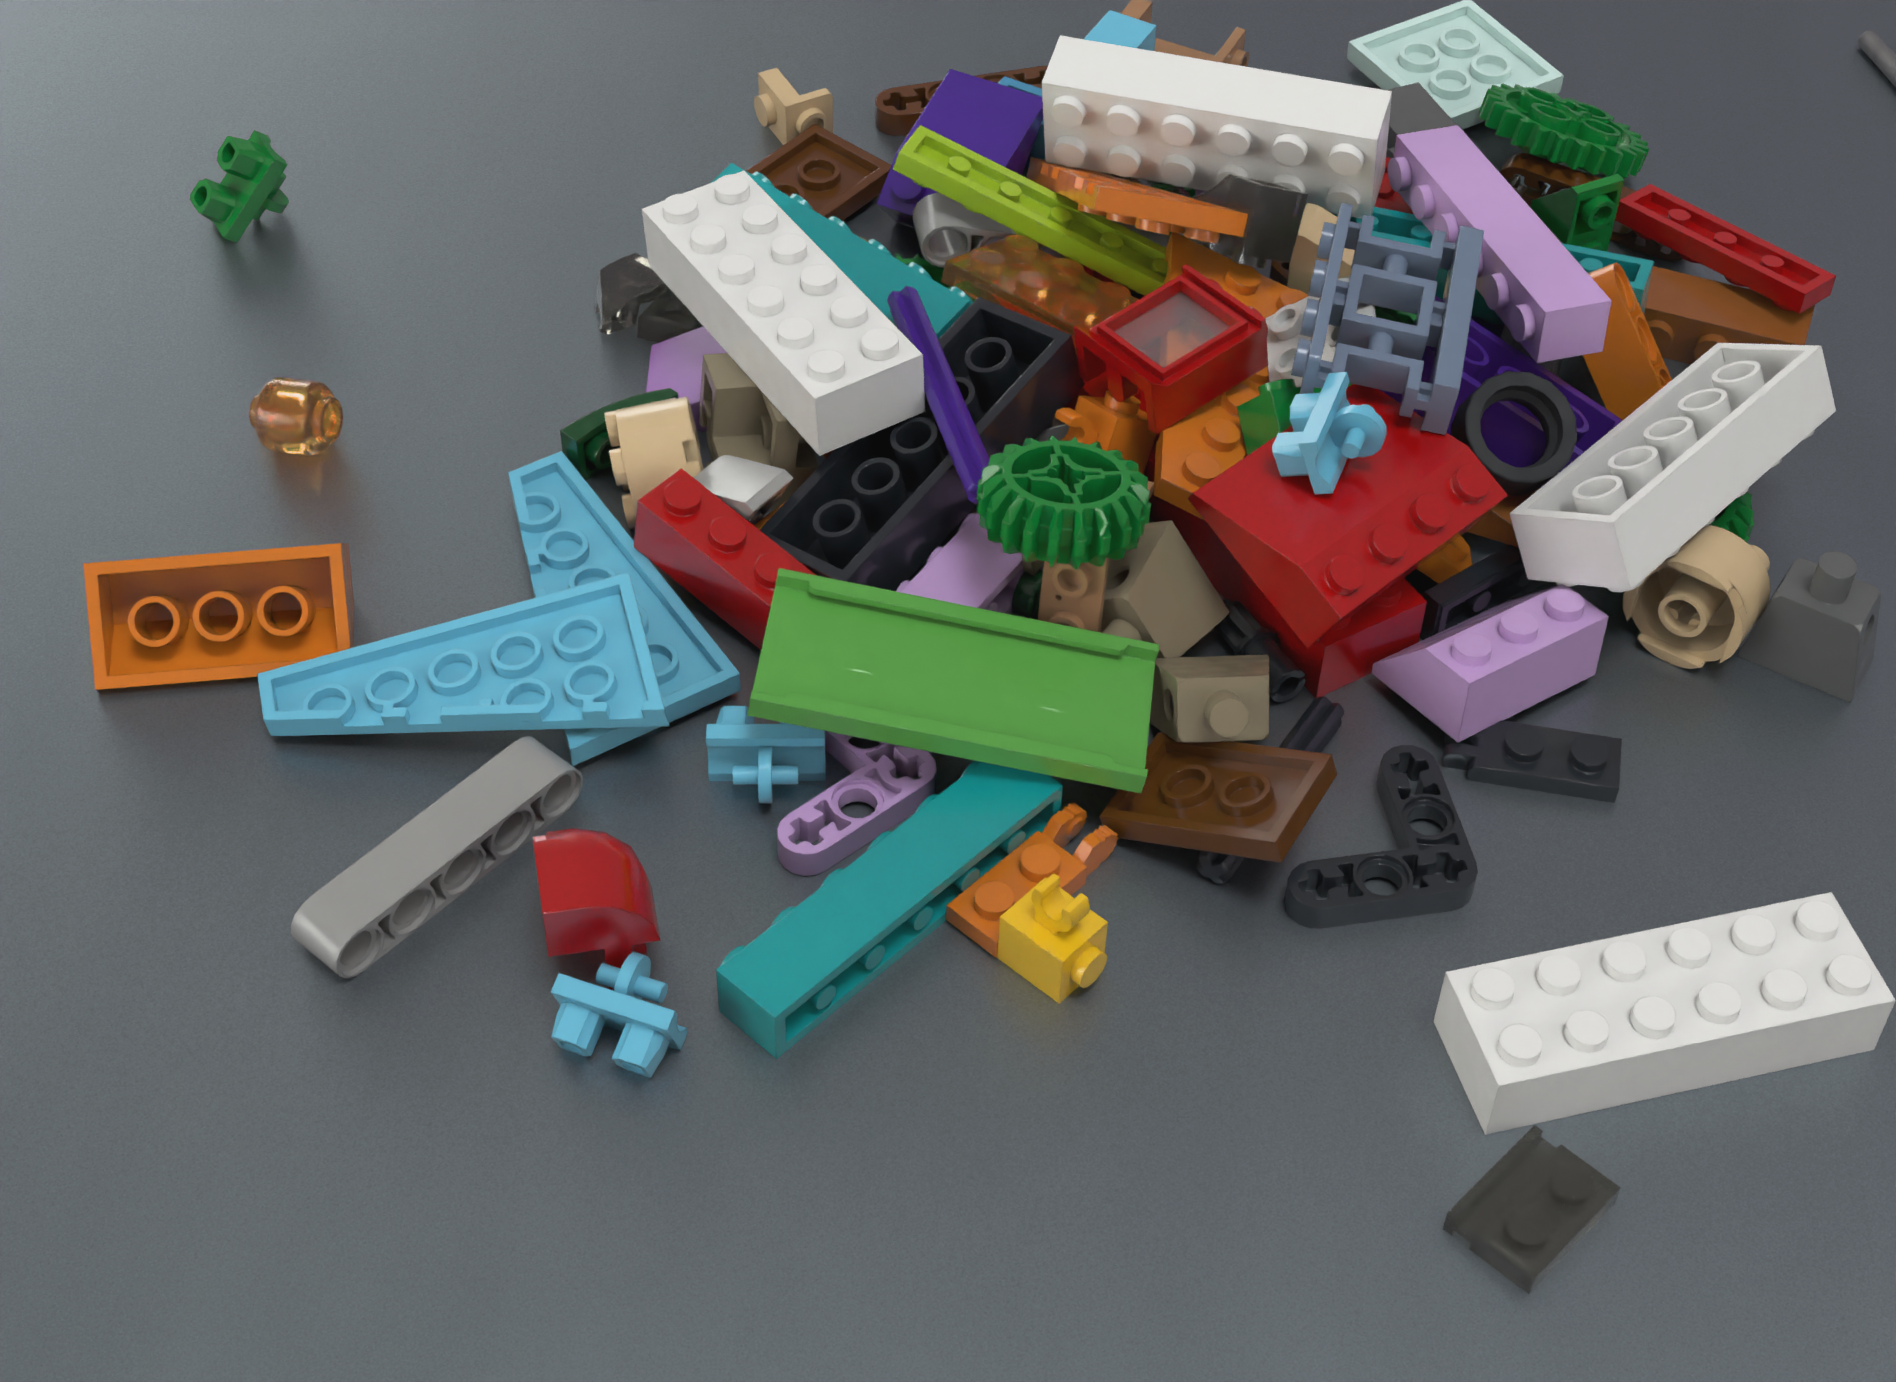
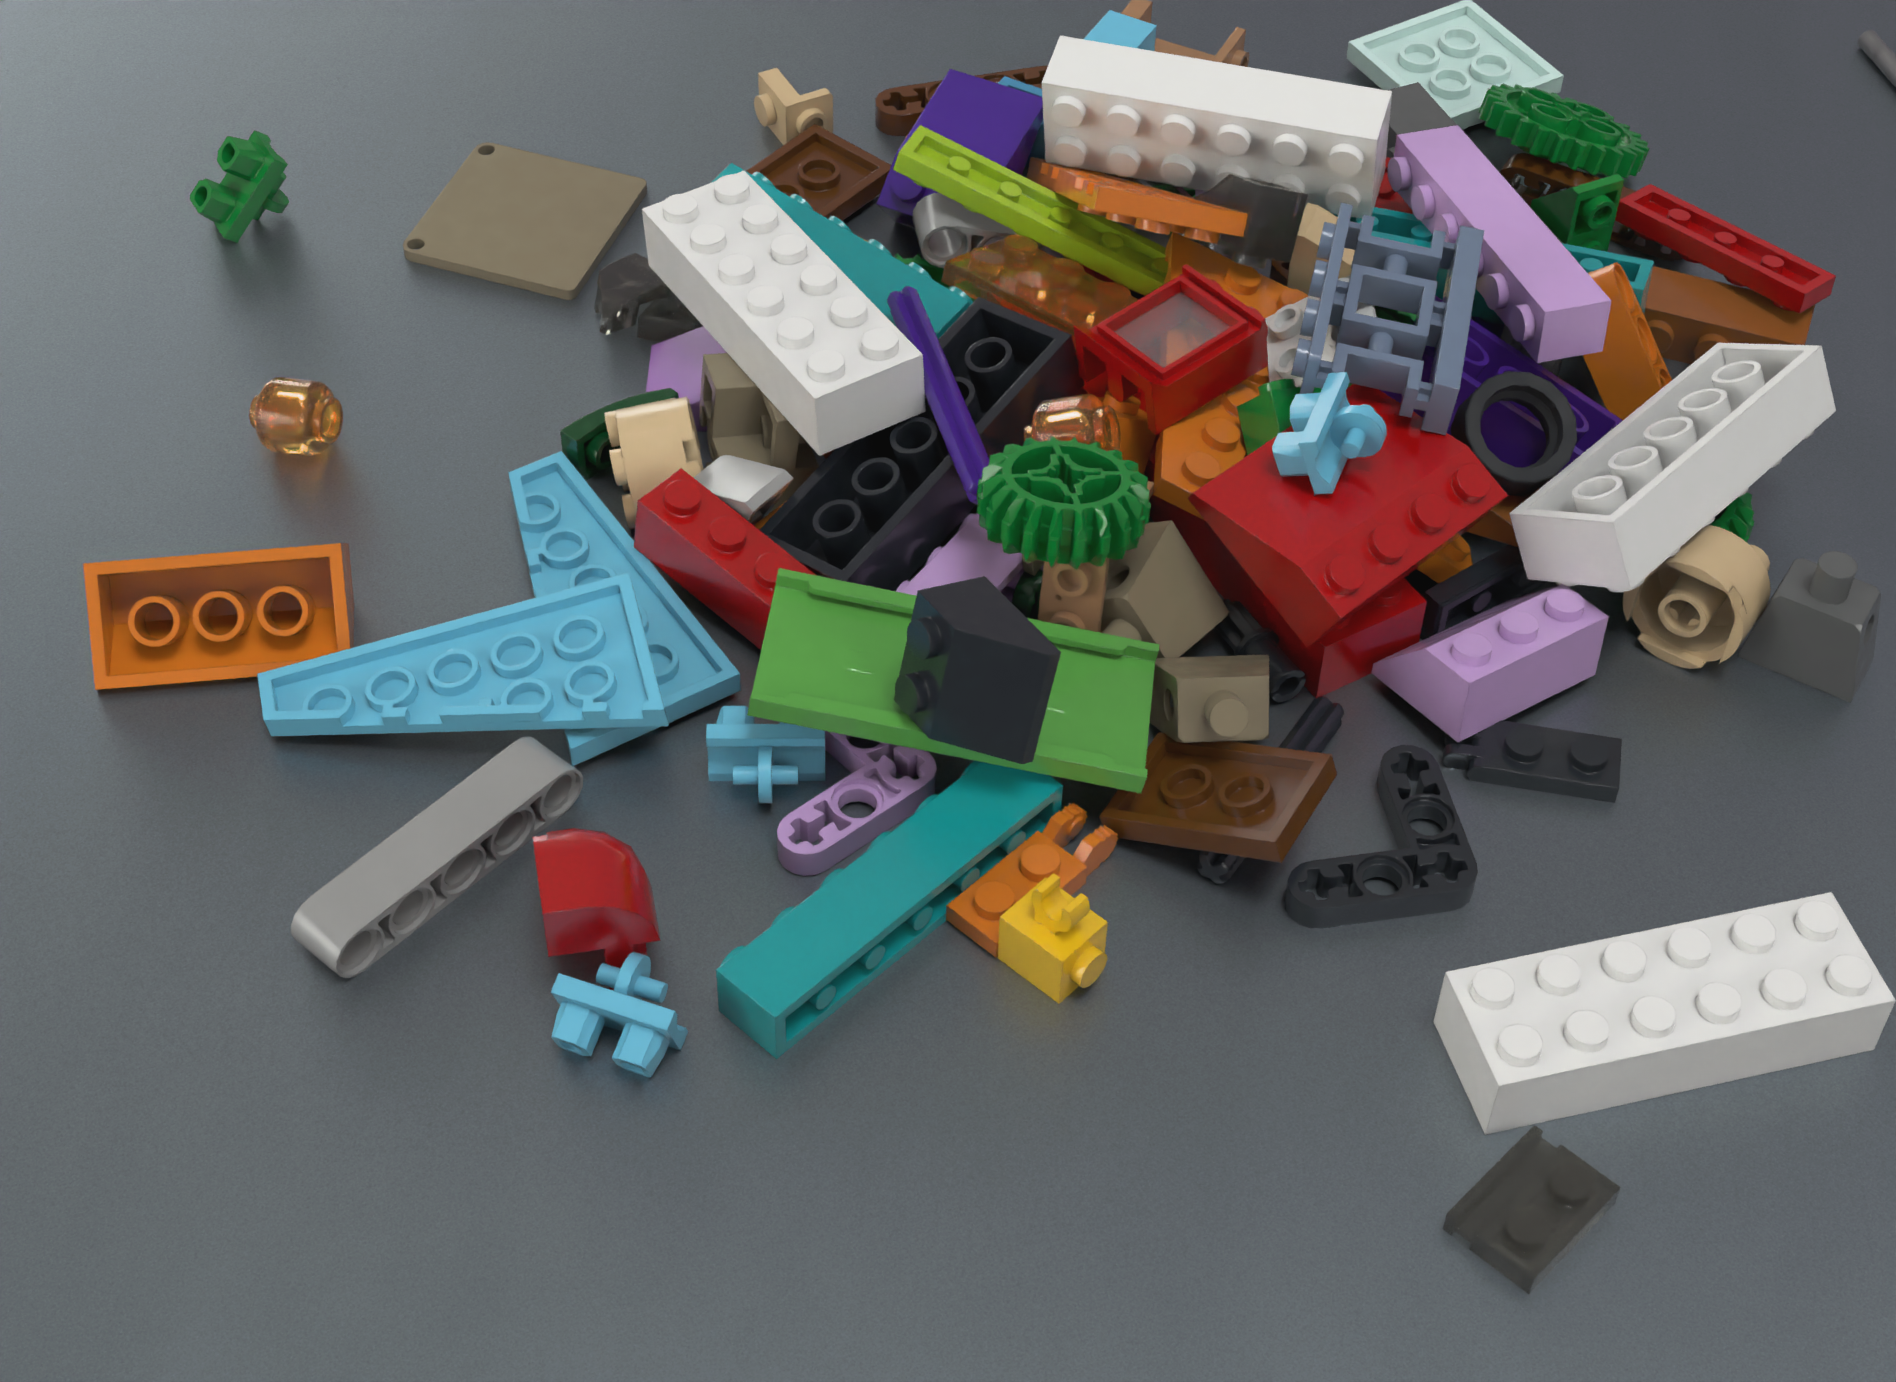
(525, 220): none -> dark tan piece
(976, 671): none -> black slope
(1077, 417): none -> clear orange head

